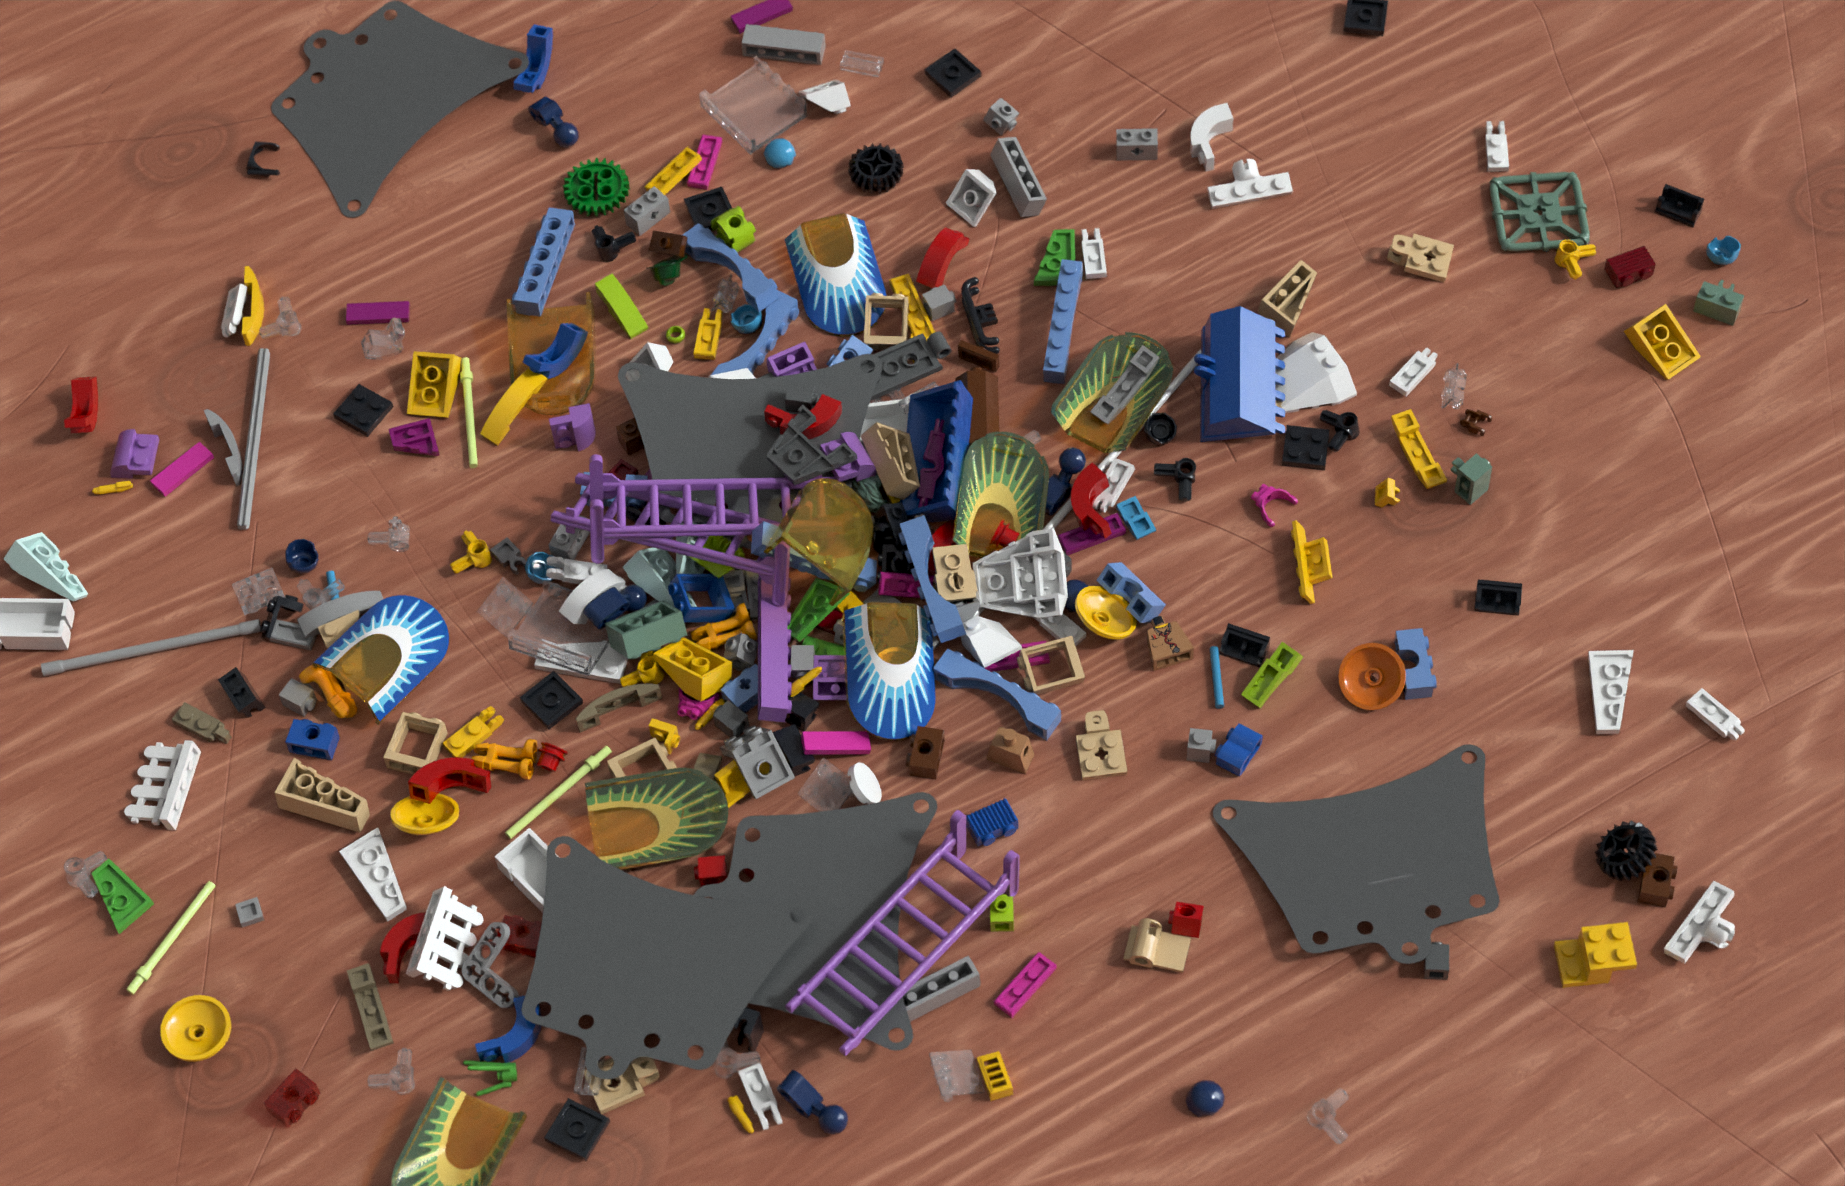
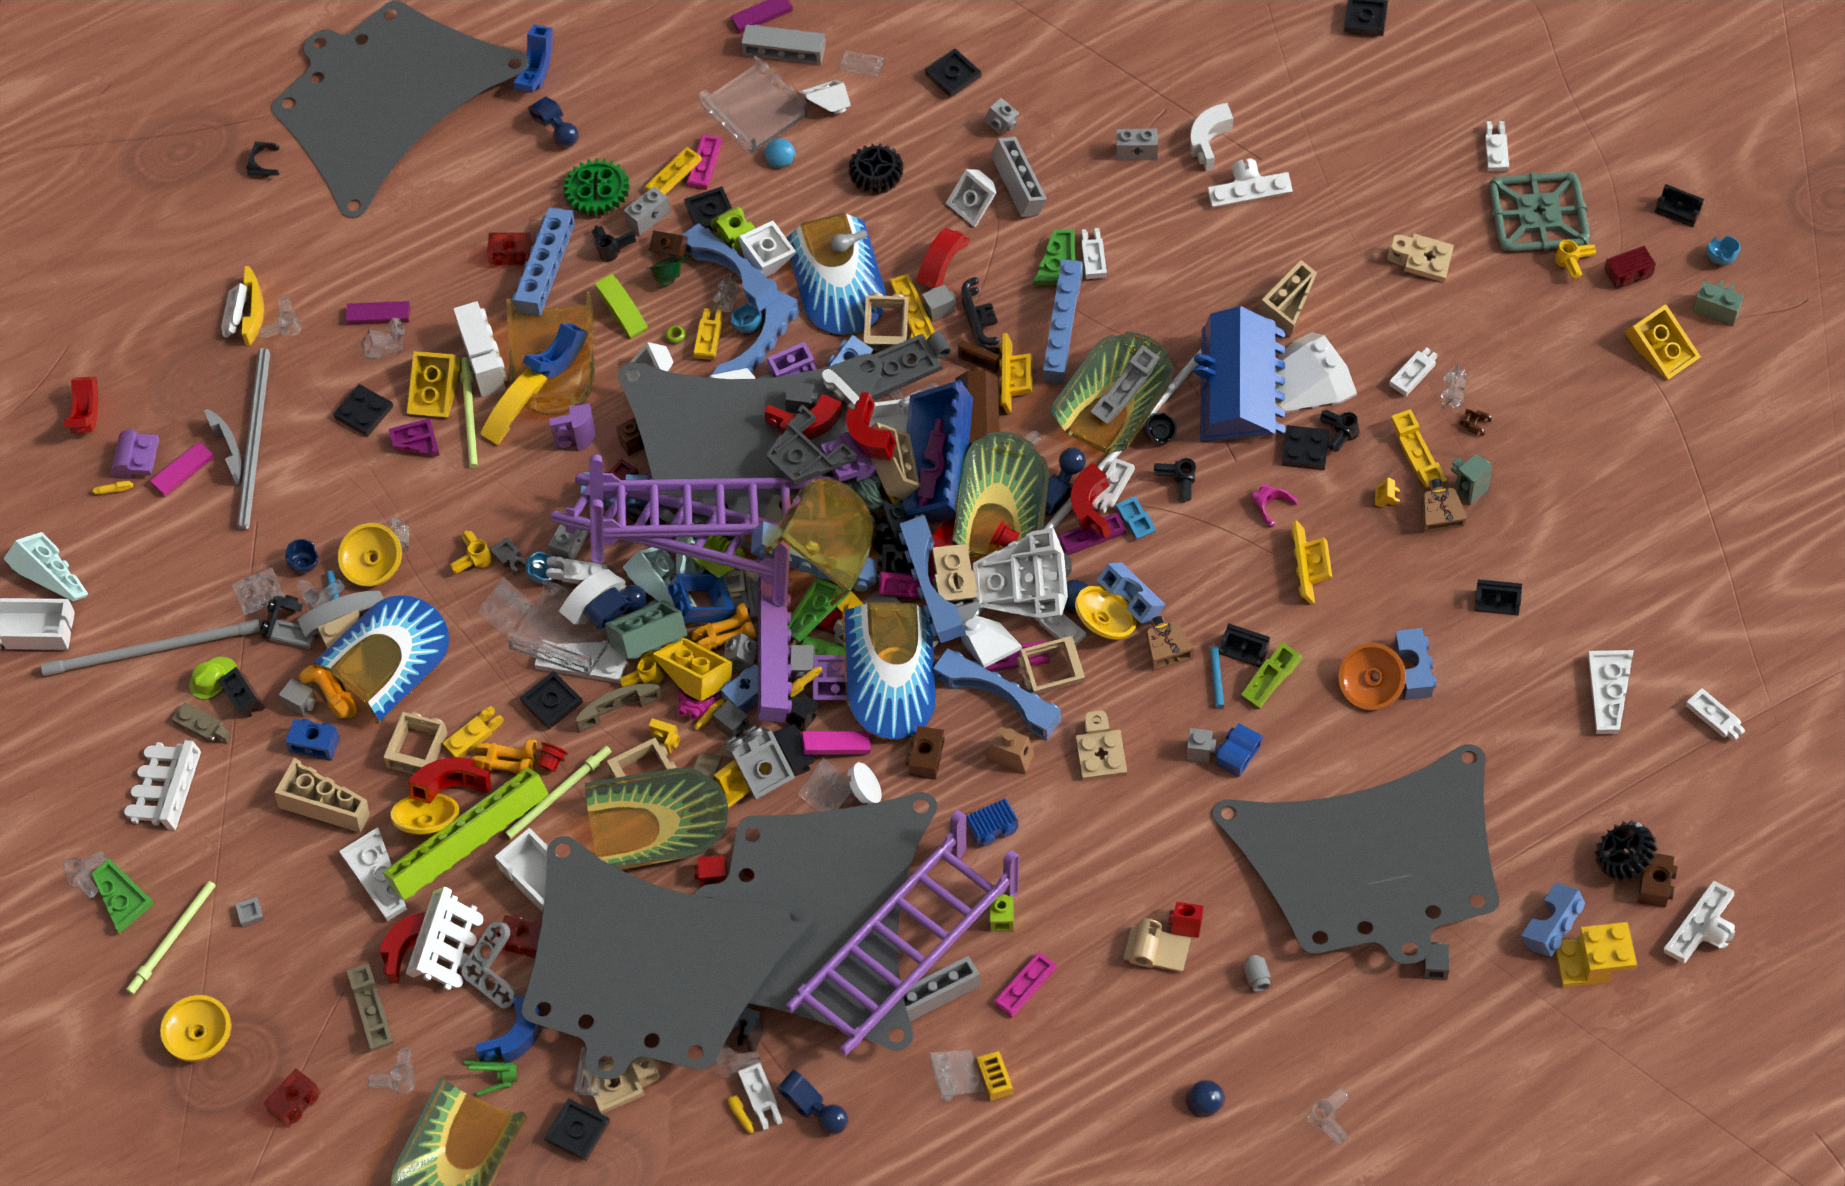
(205, 677): none -> lime piece
(361, 545): none -> yellow dish
(465, 834): none -> lime brick
(481, 348): none -> white piece
(508, 248): none -> clear red brick
(766, 248): none -> white slope
(839, 388): none -> white hinge
(842, 242): none -> light grey piece
(871, 442): none -> red arch
(1016, 374): none -> yellow bracket
(1257, 973): none -> light grey brick
(1441, 508): none -> medium nougat torso
(1546, 935): none -> medium blue arch

